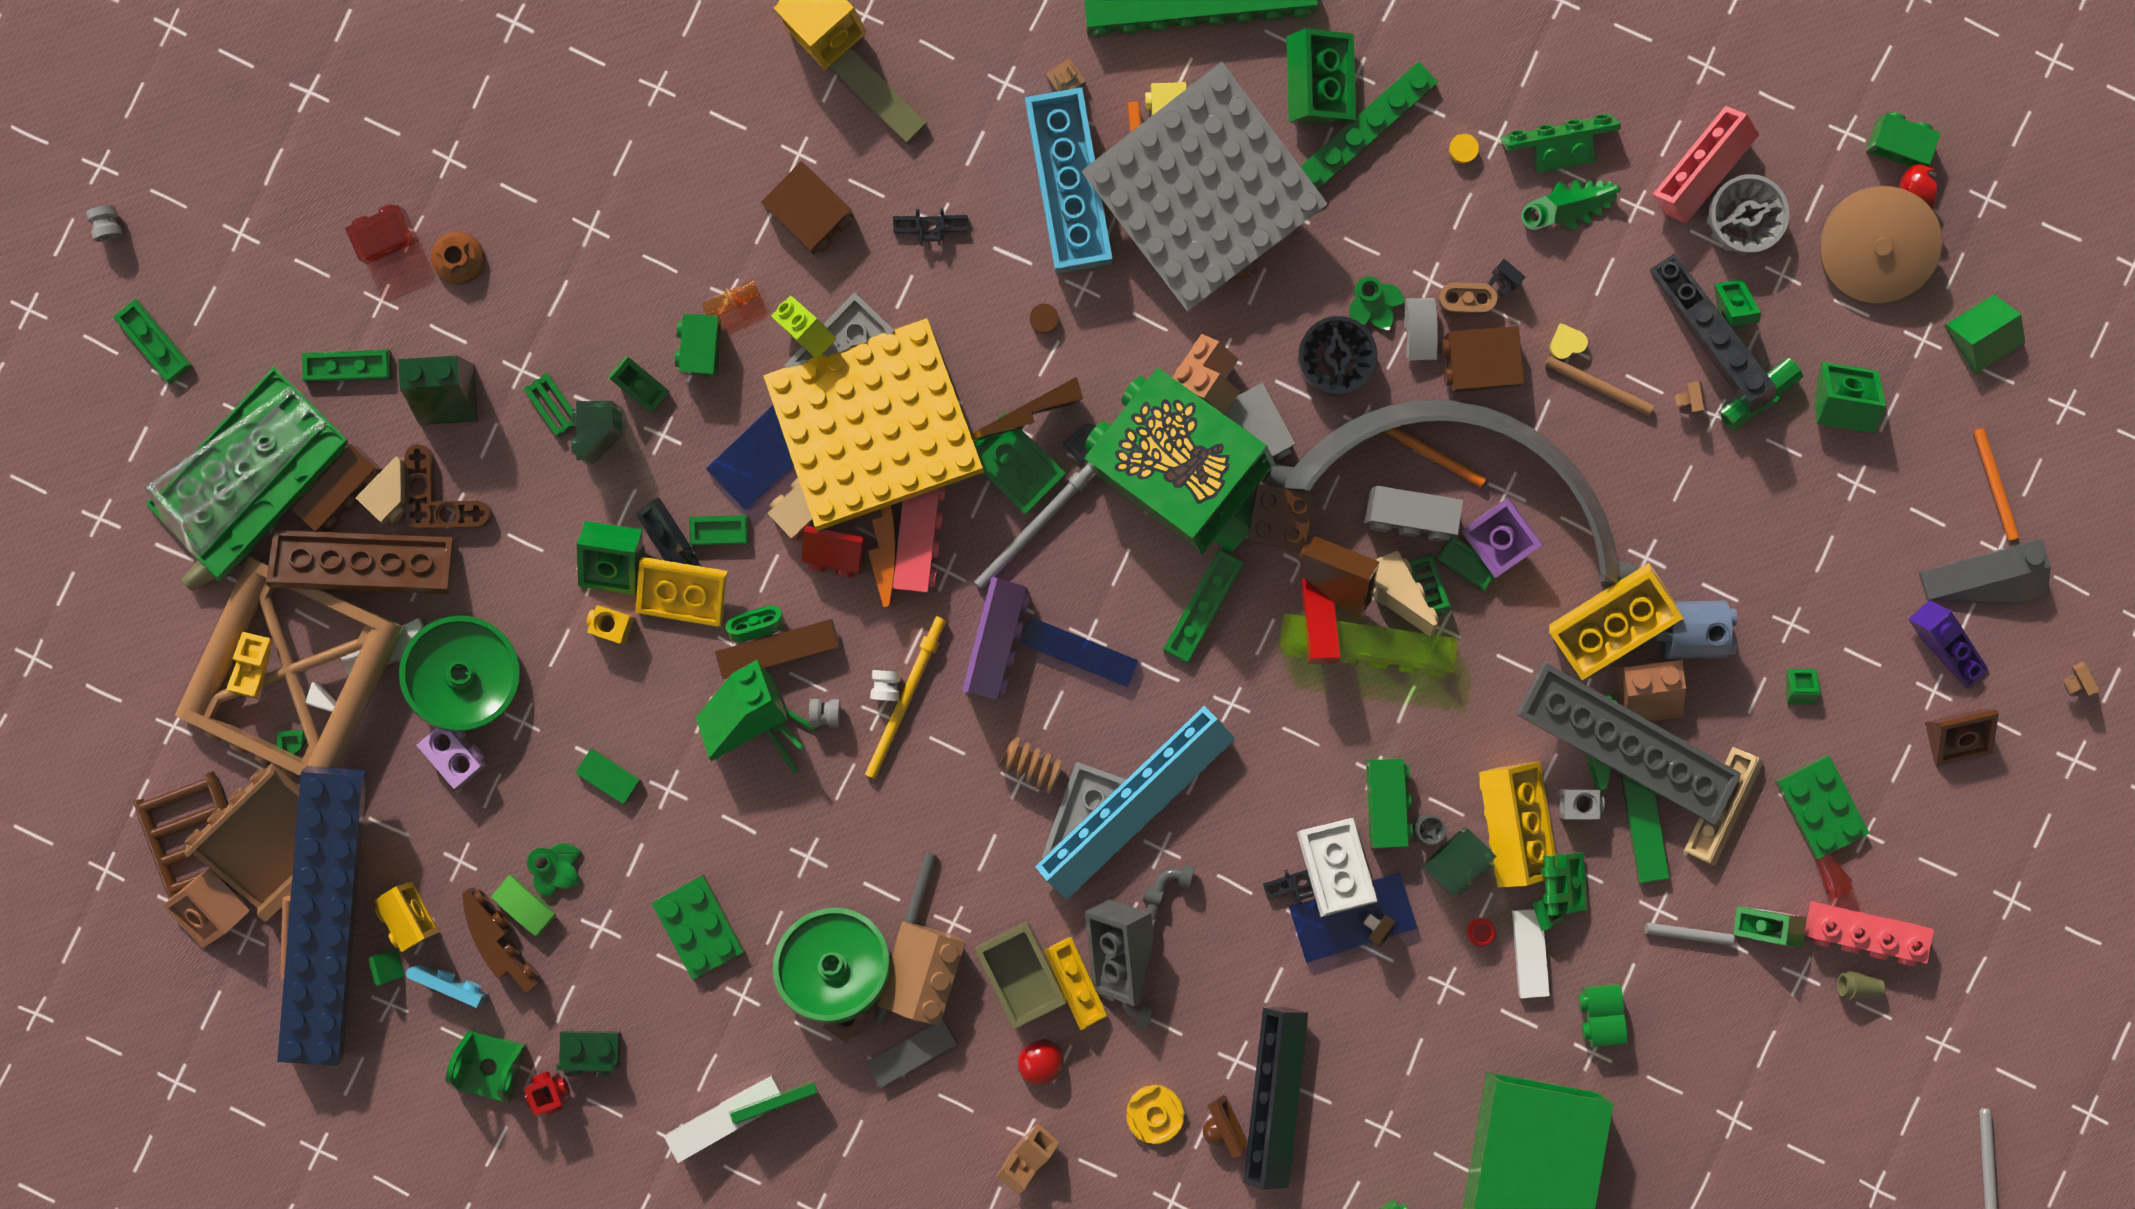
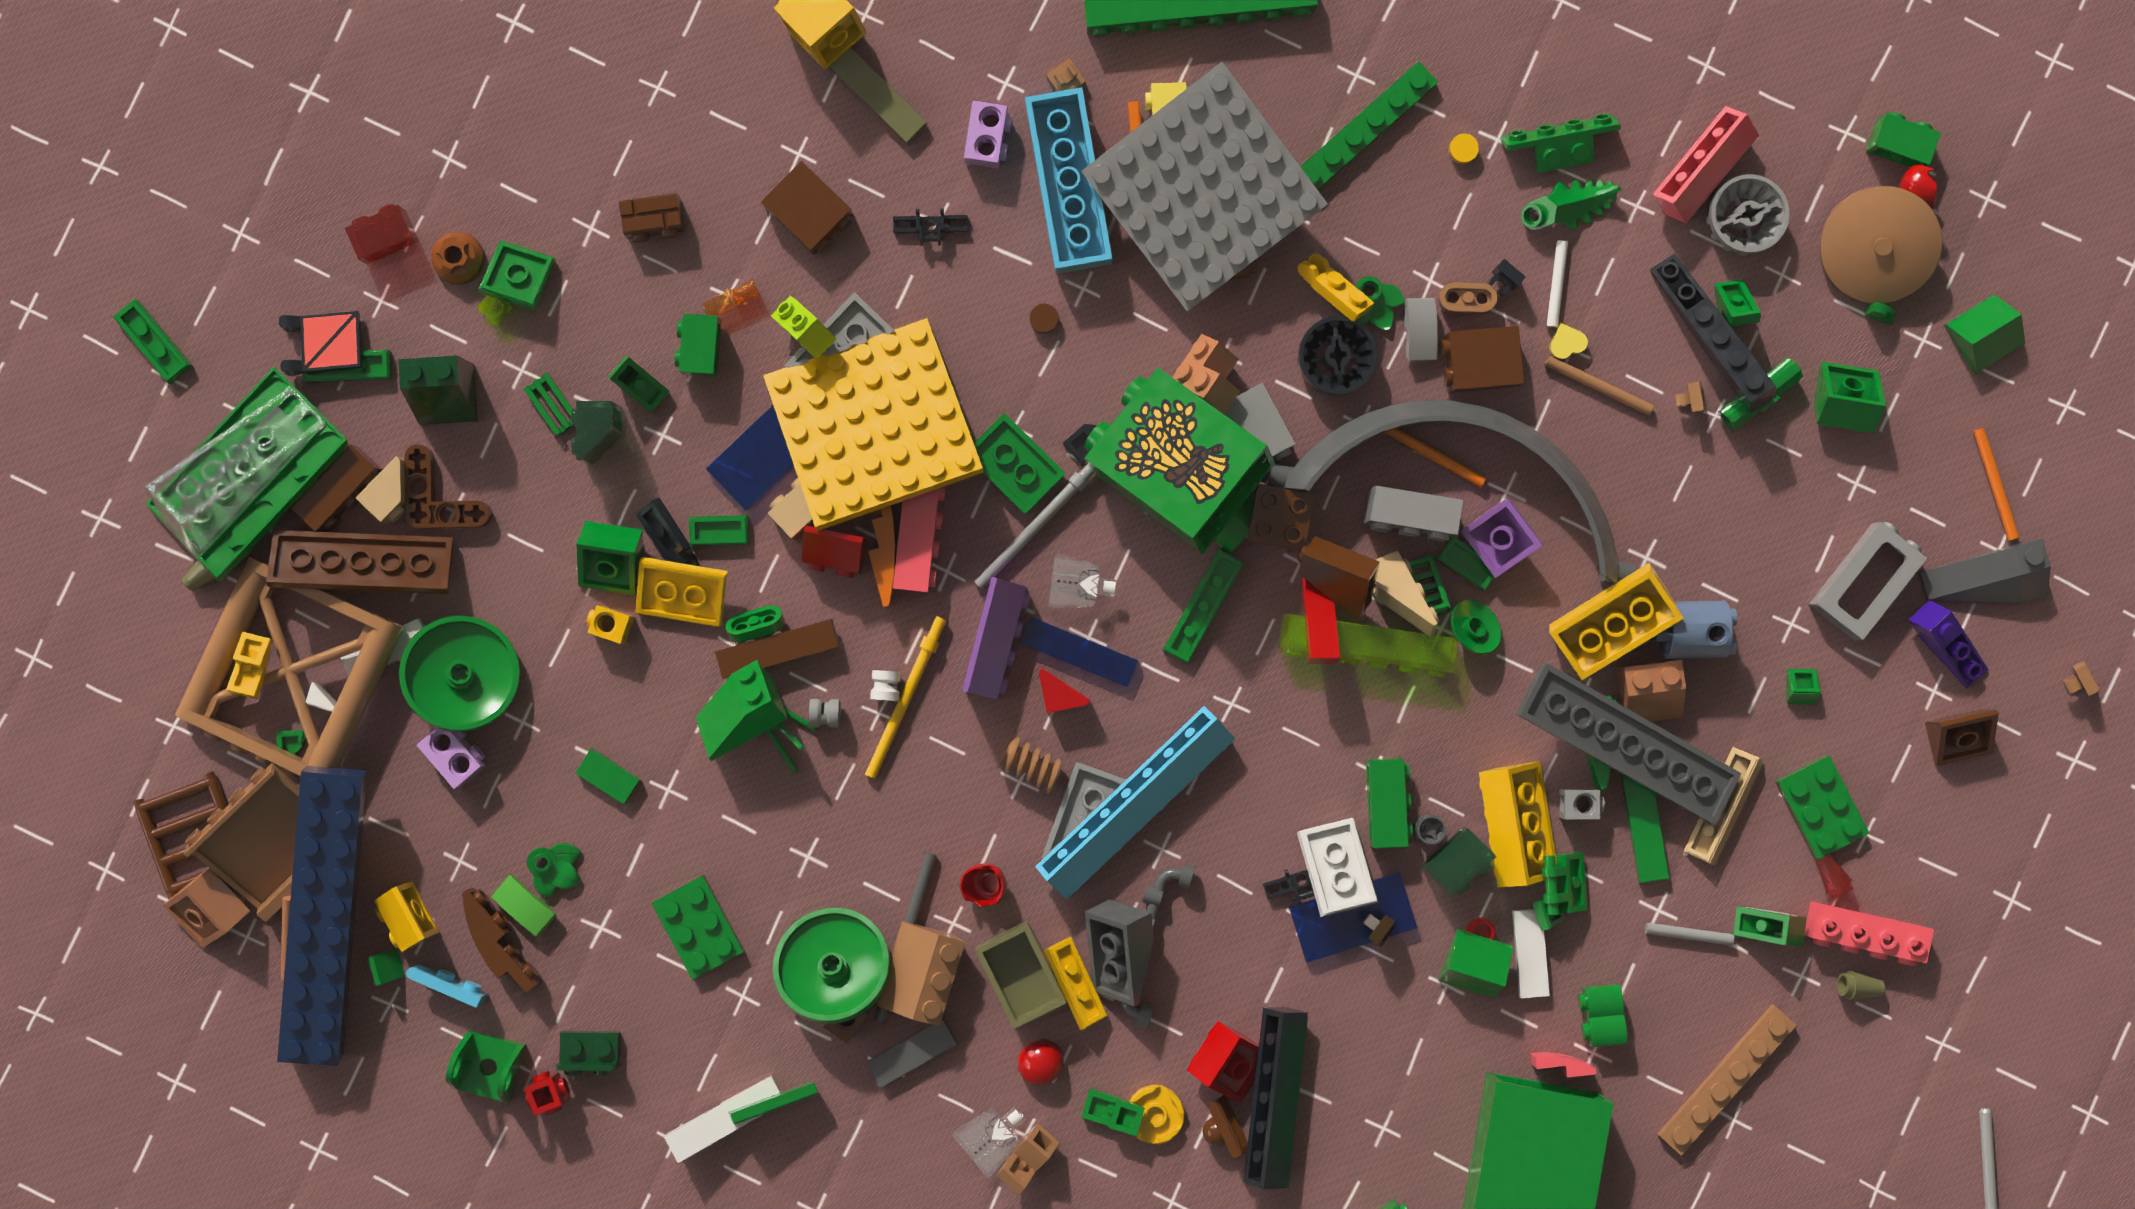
(104, 223): light grey wheel -> none
(327, 342): none -> flag
(494, 315): none -> clear neon green plate
(517, 275): none -> green tile
(652, 217): none -> reddish brown brick
(980, 134): none -> lavender brick
(983, 885): none -> red hair
(990, 1138): none -> clear torso
(1021, 418): reddish brown slope -> none
(1058, 694): none -> red slope
(1077, 583): none -> clear torso
(1113, 1111): none -> green slope
(1226, 1062): none -> red slope
(1321, 77): green slope -> none
(1334, 287): none -> yellow hinge
(1475, 627): none -> green dish
(1476, 964): none -> green slope
(1557, 284): none -> white bar
(1569, 1065): none -> coral slope
(1726, 1079): none -> medium nougat plate
(1827, 598): none -> light grey piece
(1880, 312): none -> green tile

